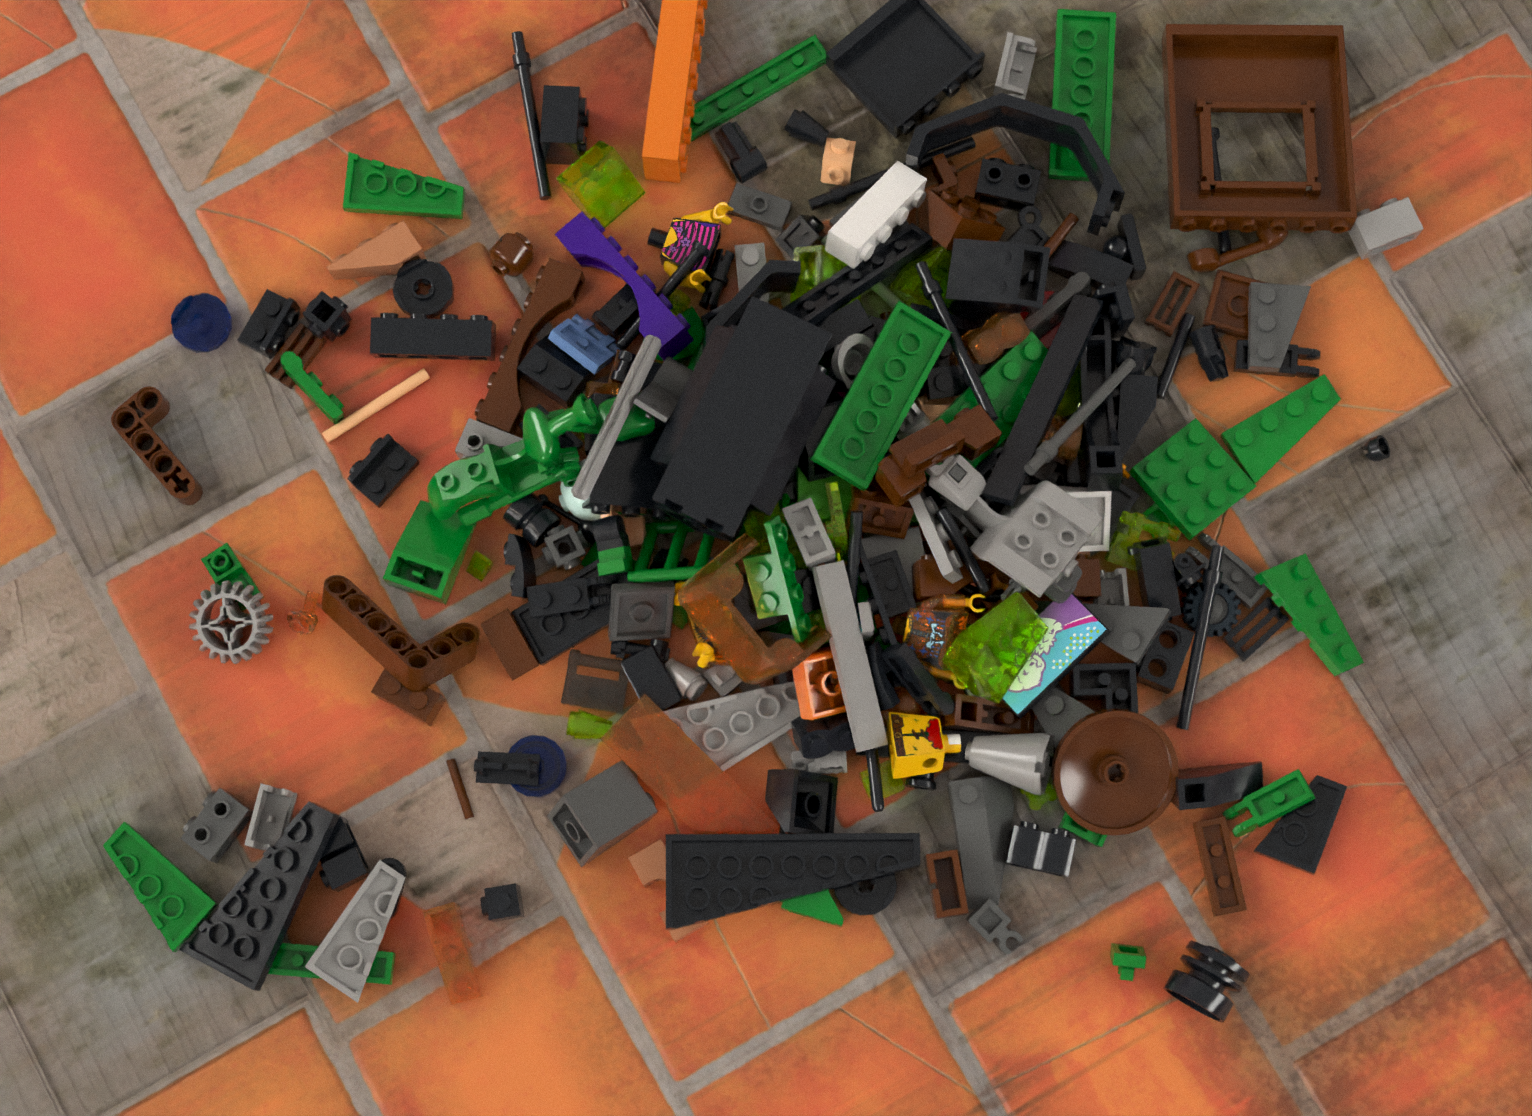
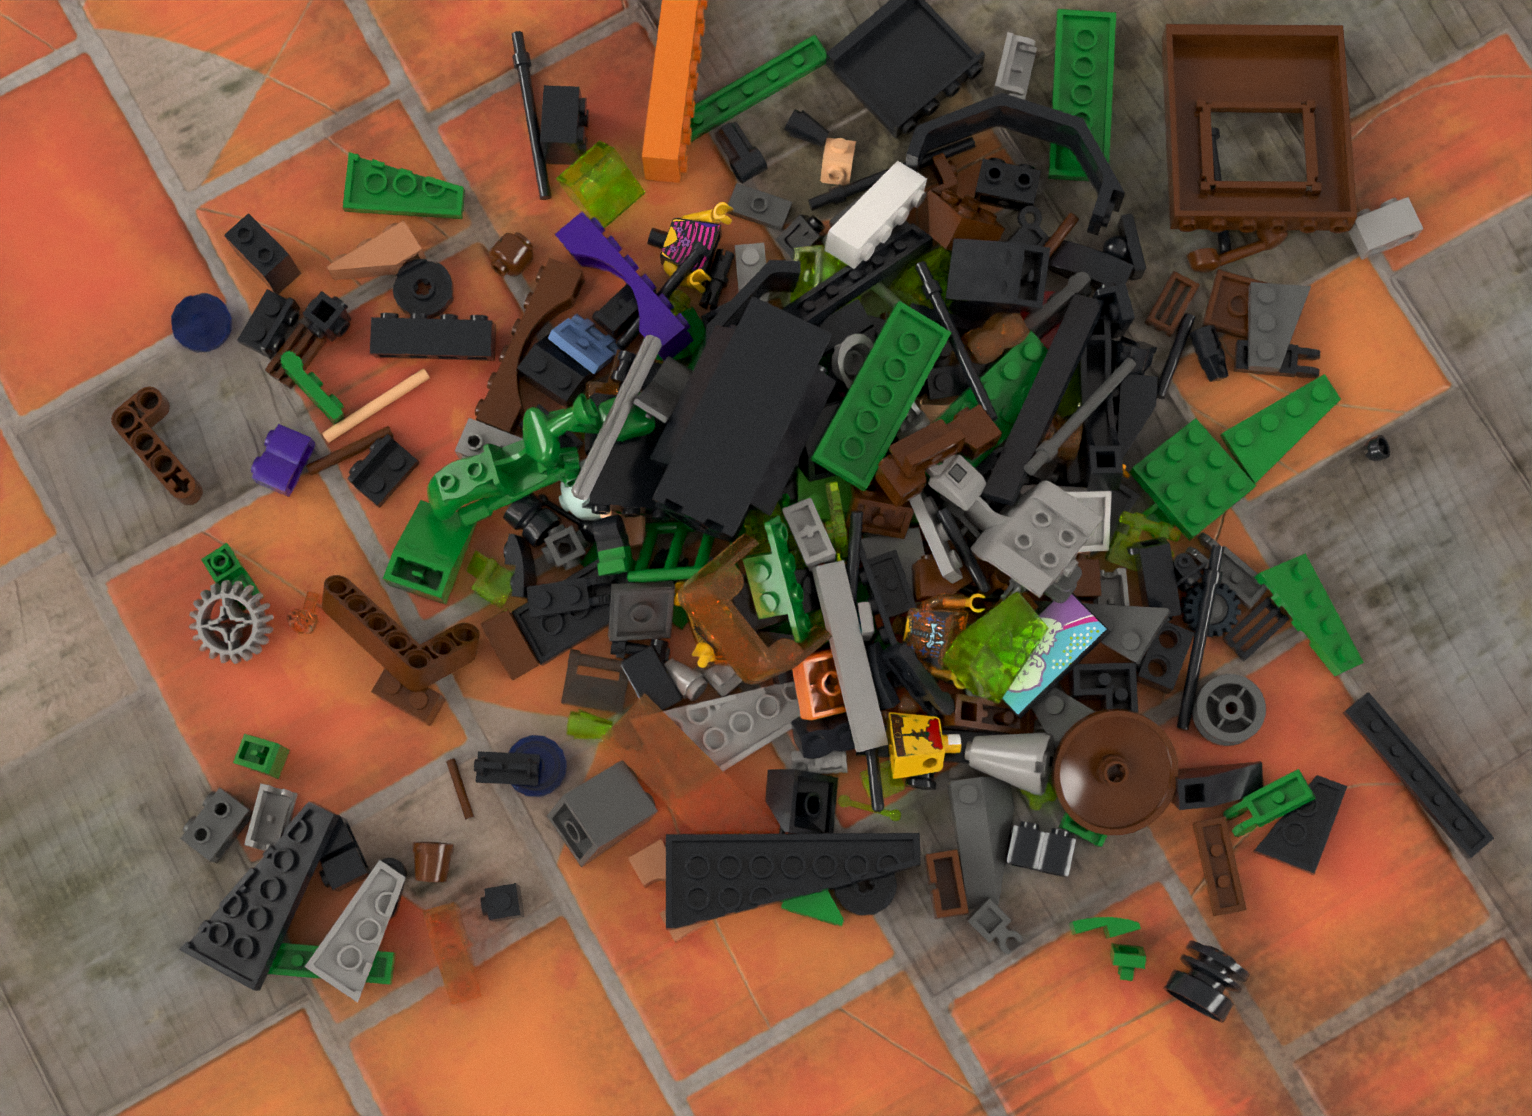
(166, 892): green wing -> none
(261, 755): none -> green slope
(262, 254): none -> black piece
(282, 460): none -> dark purple brick
(347, 451): none -> reddish brown bar
(432, 861): none -> reddish brown piece
(493, 584): none -> clear neon green panel
(844, 801): none -> clear neon green hinge
(1111, 925): none -> green slope
(1213, 719): none -> dark grey wheel
(1418, 775): none -> black plate

